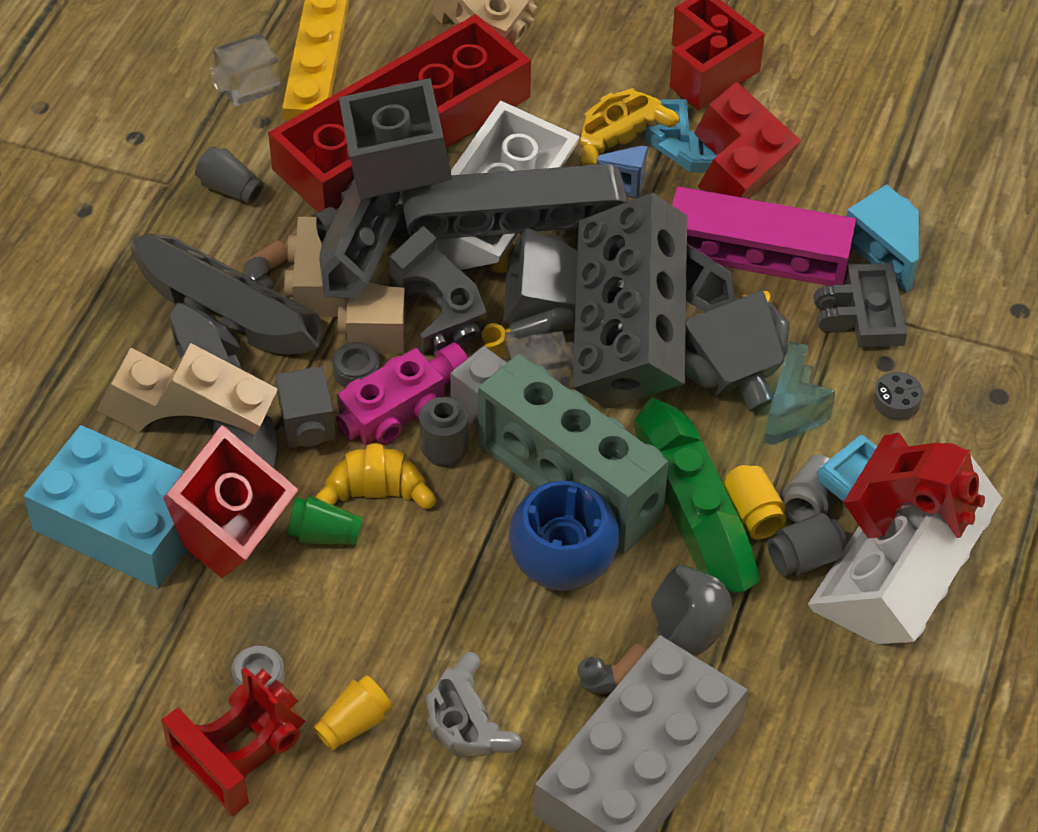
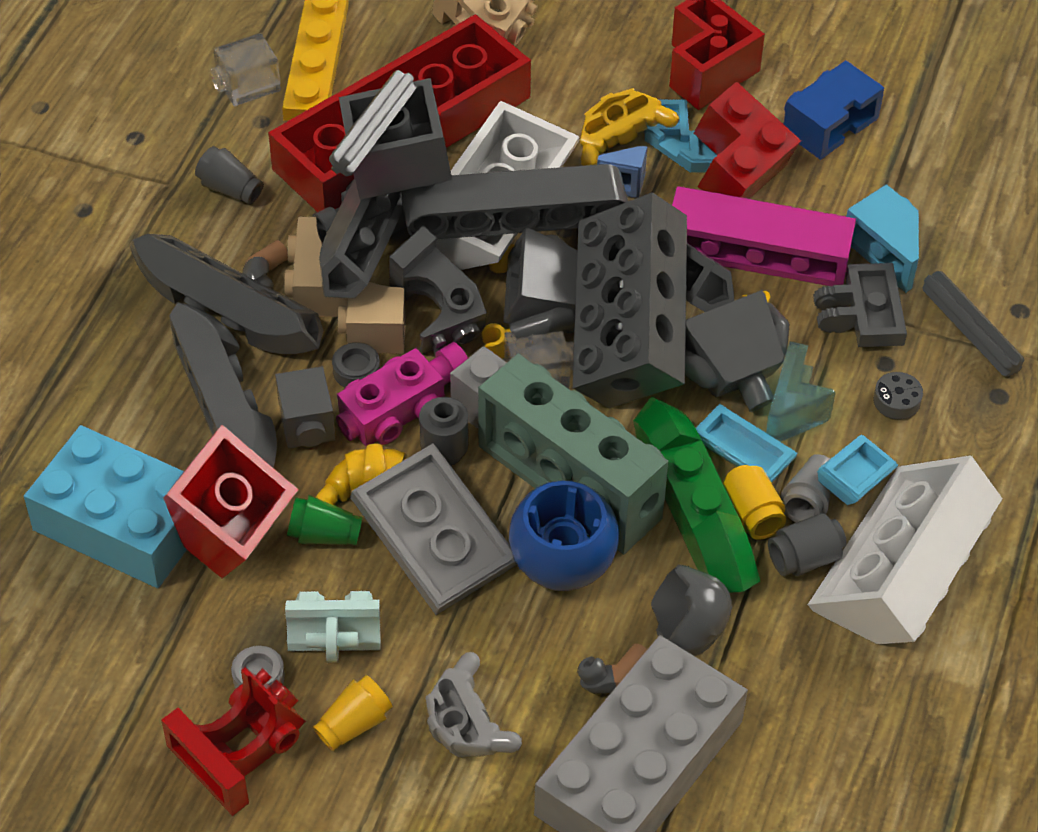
(196, 387): tan arch -> none
(333, 624): none -> light aqua hips
(372, 123): none -> axle
(434, 528): none -> light grey tile
(743, 442): none -> medium azure tile
(831, 107): none -> blue brick
(929, 475): red tile -> none
(973, 324): none -> dark grey axle

